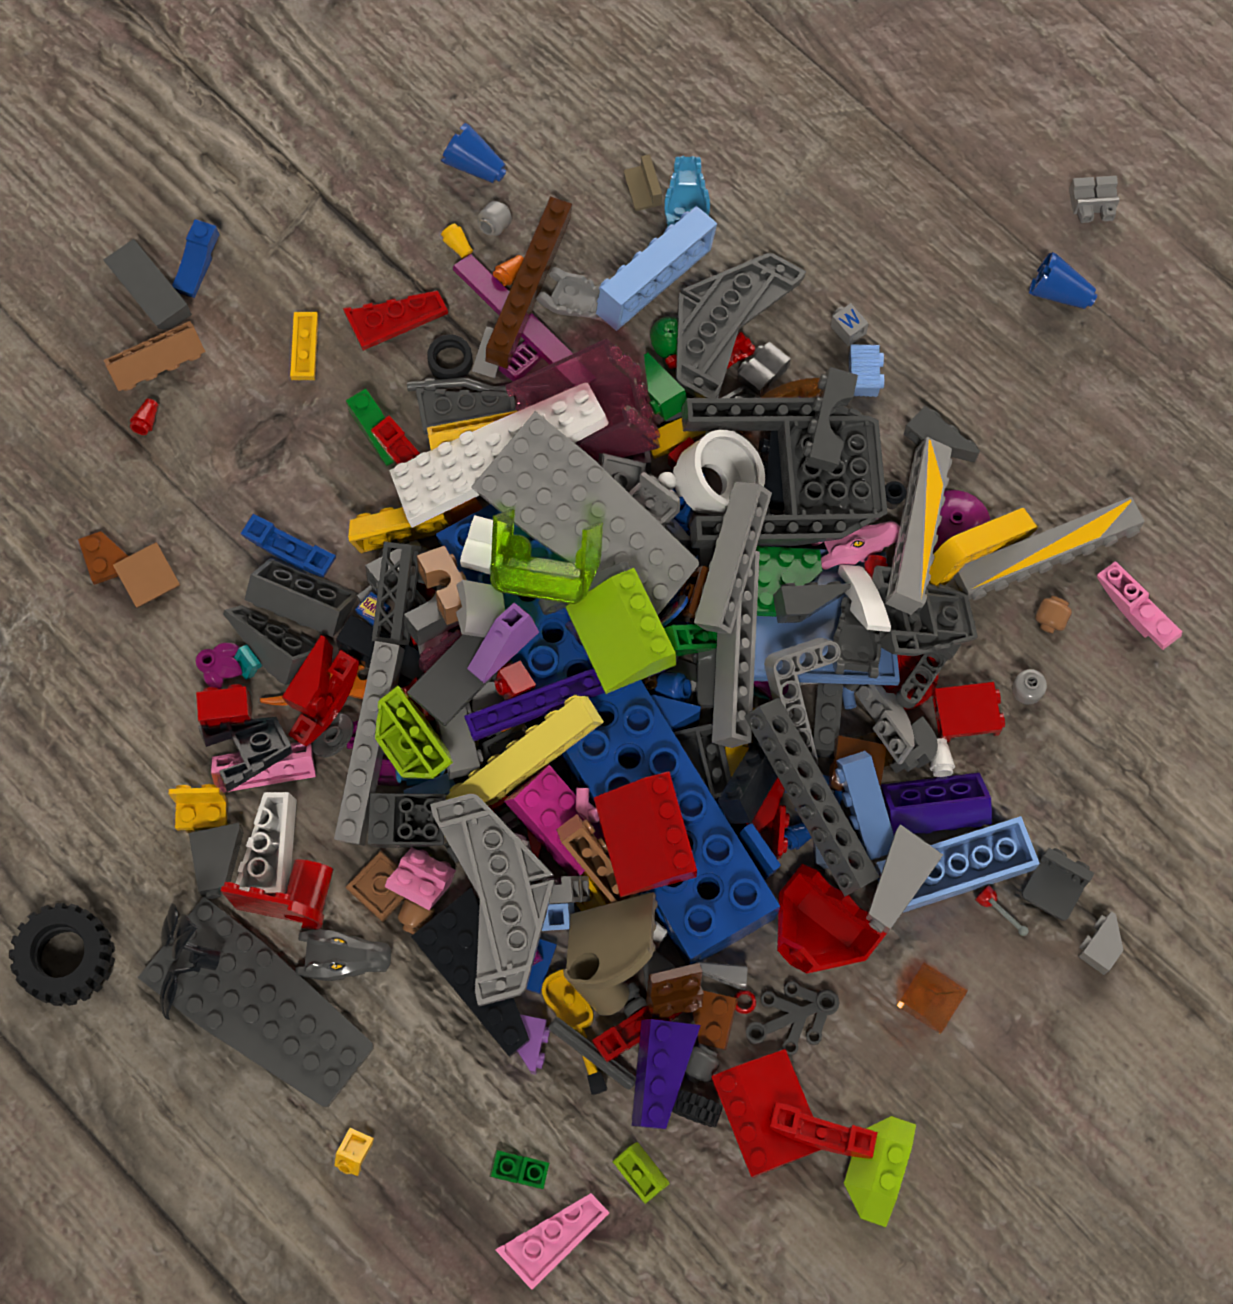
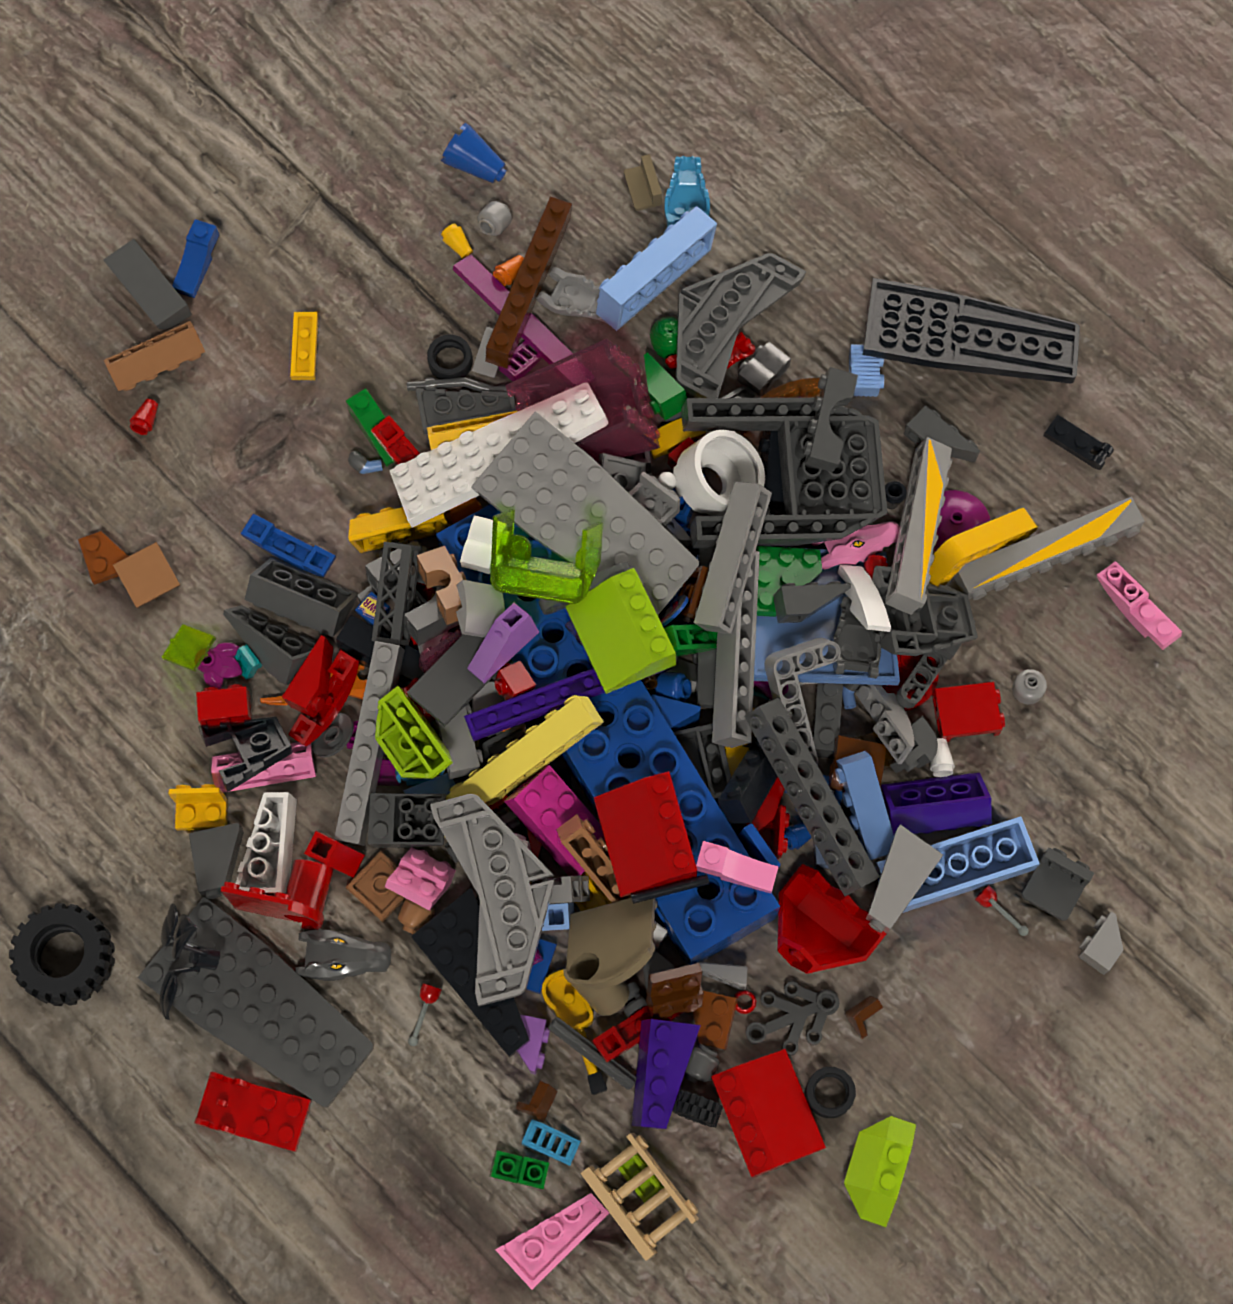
(188, 647): none -> clear neon green piece
(253, 1112): none -> red hinge
(334, 854): none -> red slope
(352, 1152): yellow bracket -> none
(362, 465): none -> arm
(387, 320): red wing -> none
(428, 995): none -> hinge
(534, 1125): none -> dark azure slope
(540, 1102): none -> reddish brown tile
(584, 807): bright pink arm -> none
(630, 1220): none -> tan fence
(670, 888): none -> black bar
(736, 867): none -> bright pink slope
(821, 1133): red slope -> none
(849, 324): light grey brick -> none
(849, 1086): none -> black tyre
(862, 1012): none -> reddish brown tile
(932, 998): clear orange slope -> none
(967, 334): none -> black wing
(1053, 614): medium nougat head -> none
(1062, 283): blue cone -> none
(1078, 442): none -> black plate
(1094, 197): light grey hips -> none

